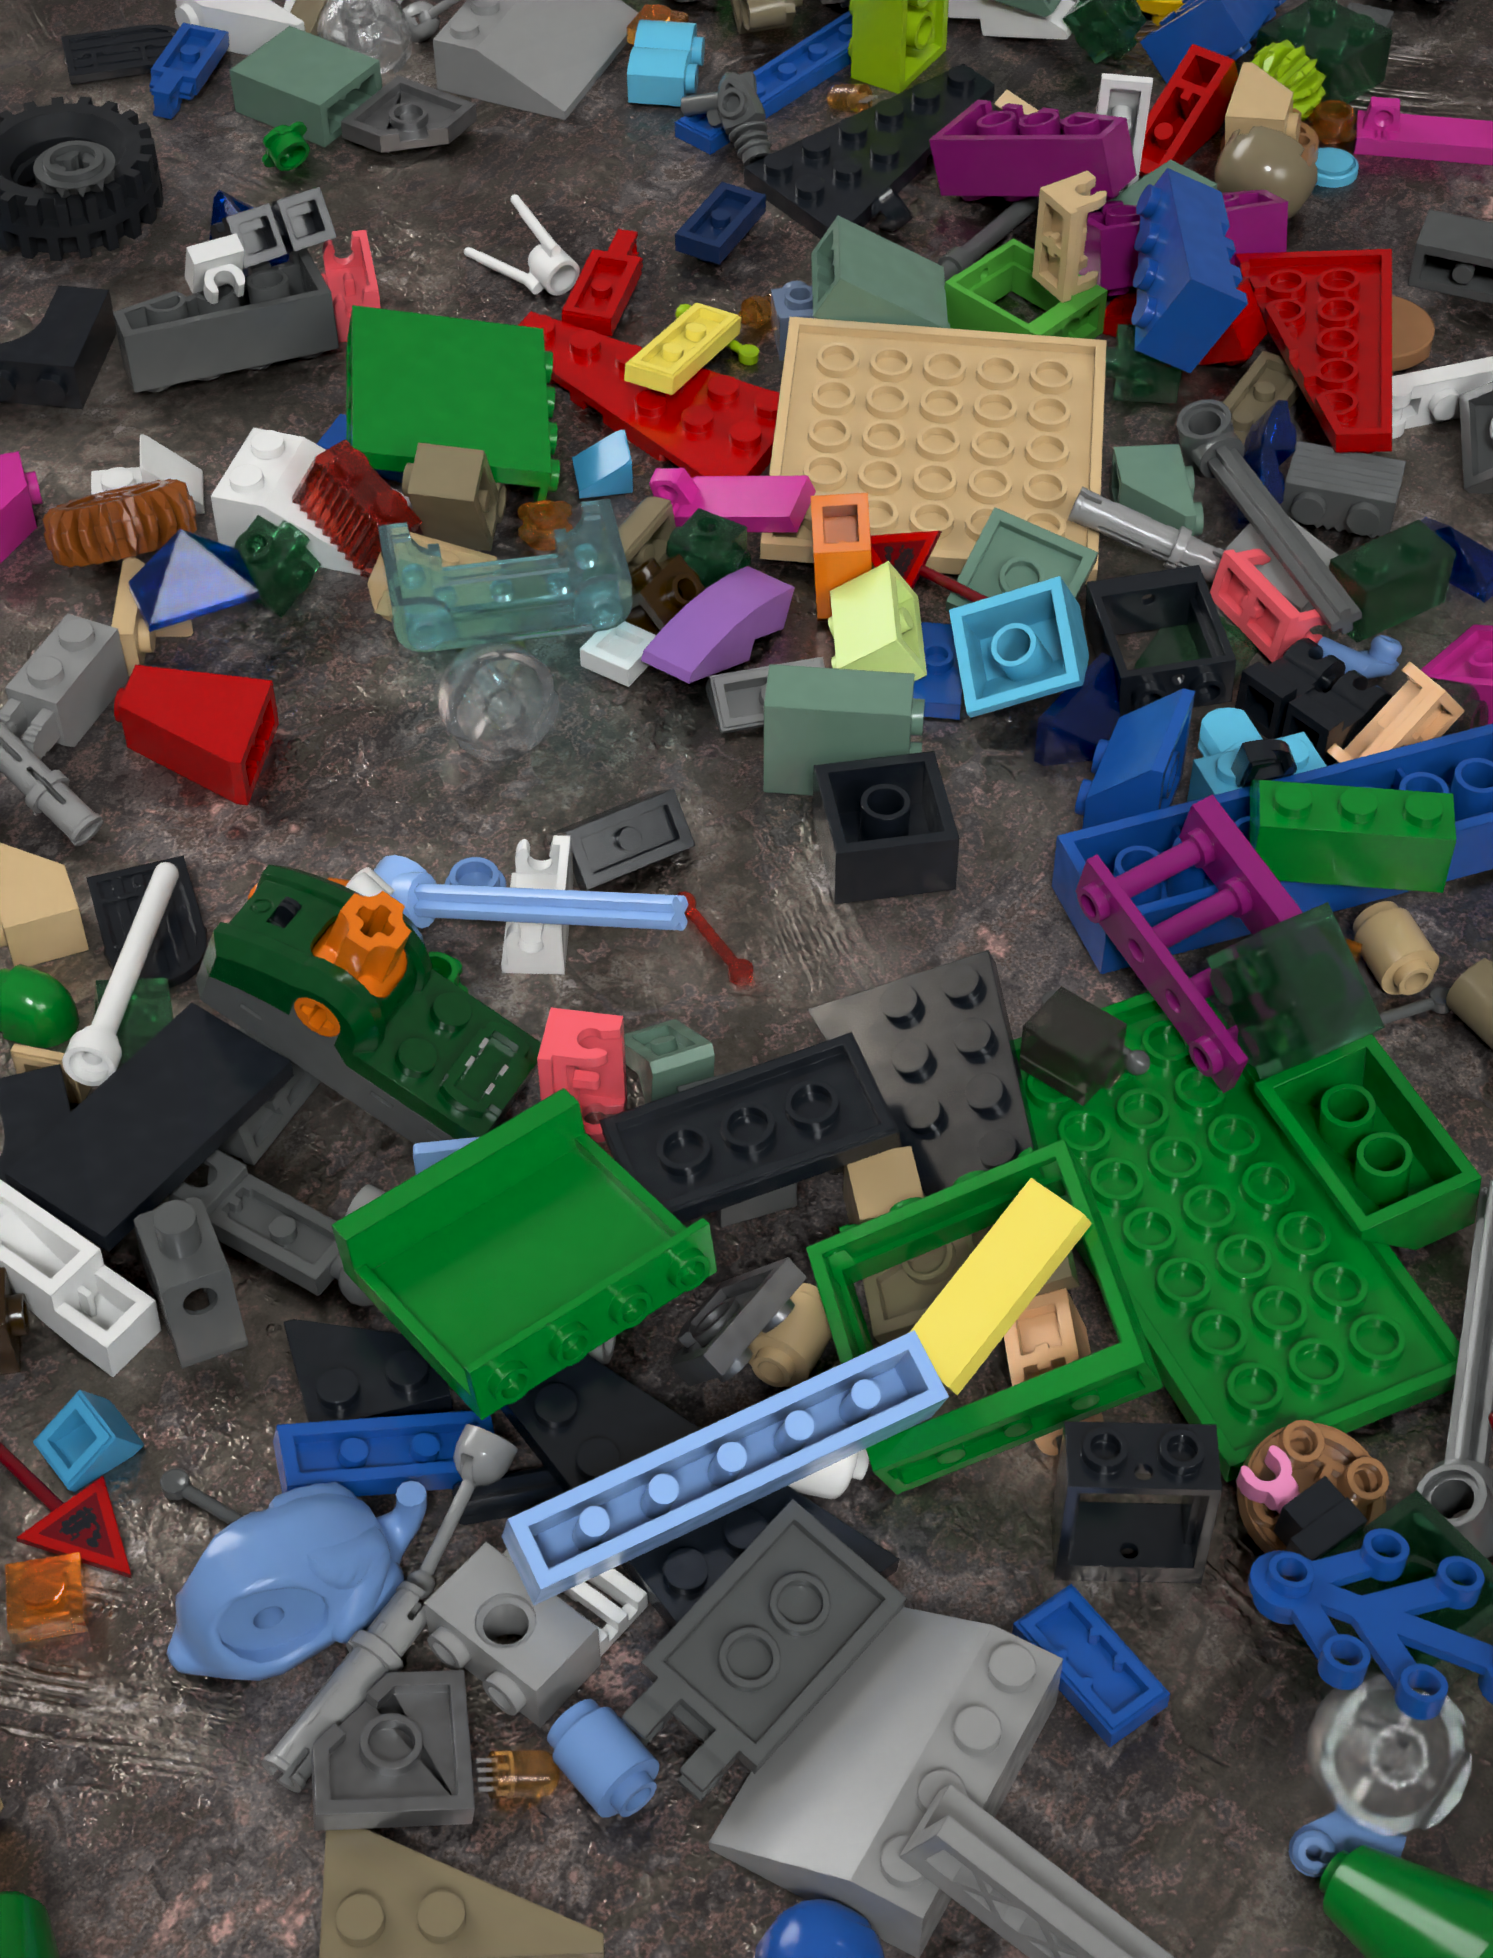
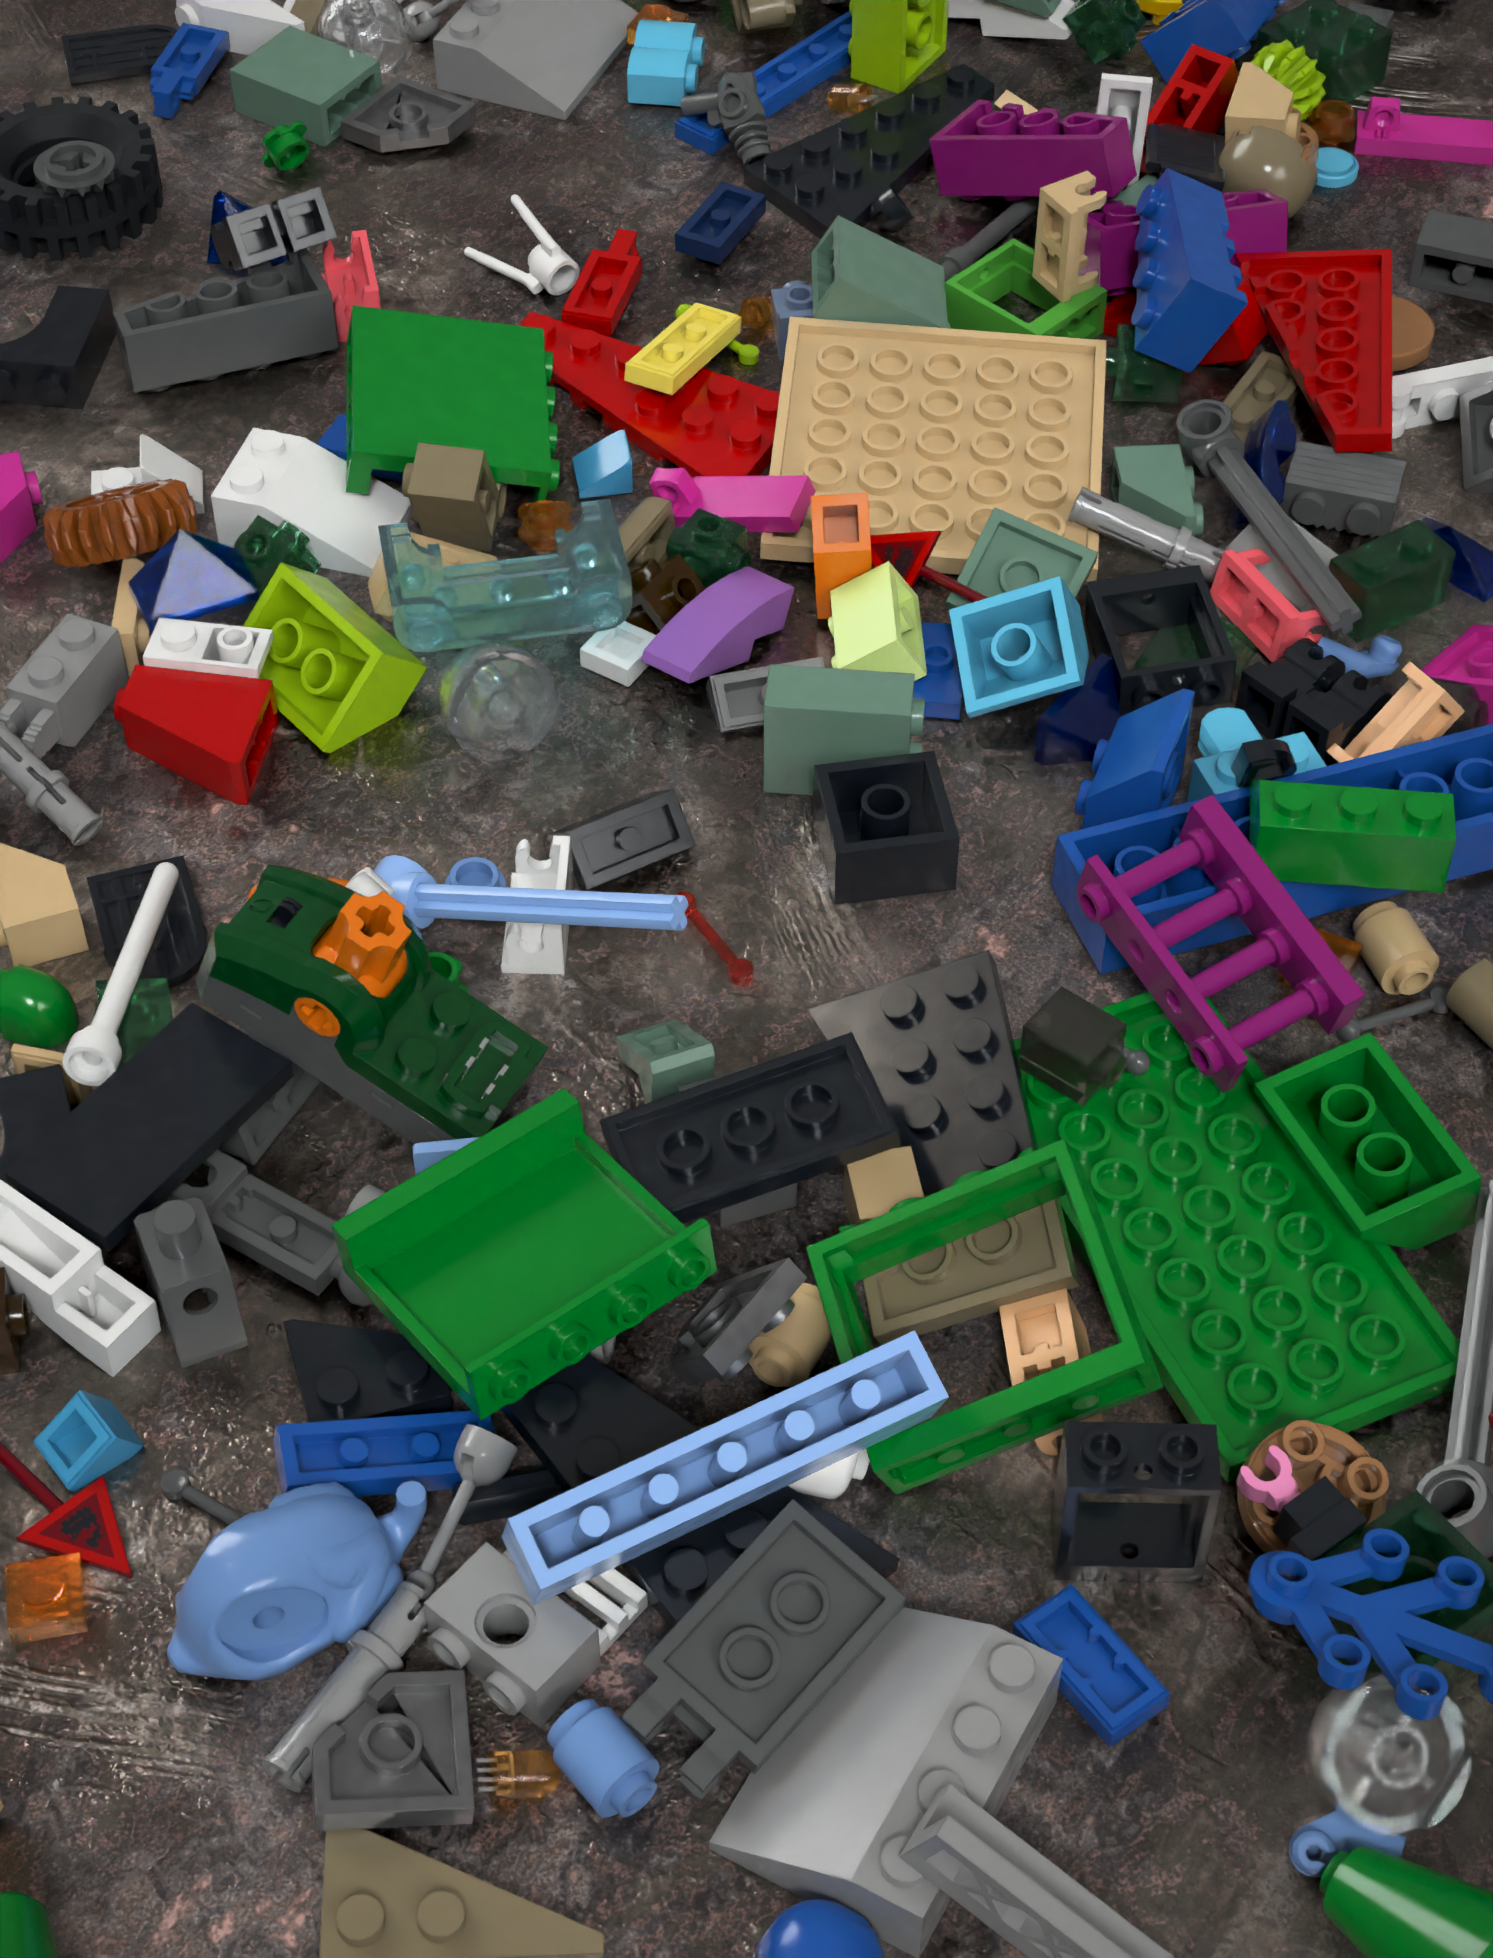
(208, 647): none -> white slope
(215, 265): white tile -> none
(330, 660): none -> lime slope
(350, 503): clear red brick -> none
(587, 1059): coral hinge -> none
(998, 1282): light yellow tile -> none
(1186, 152): none -> black window
(1294, 991): clear green brick -> none

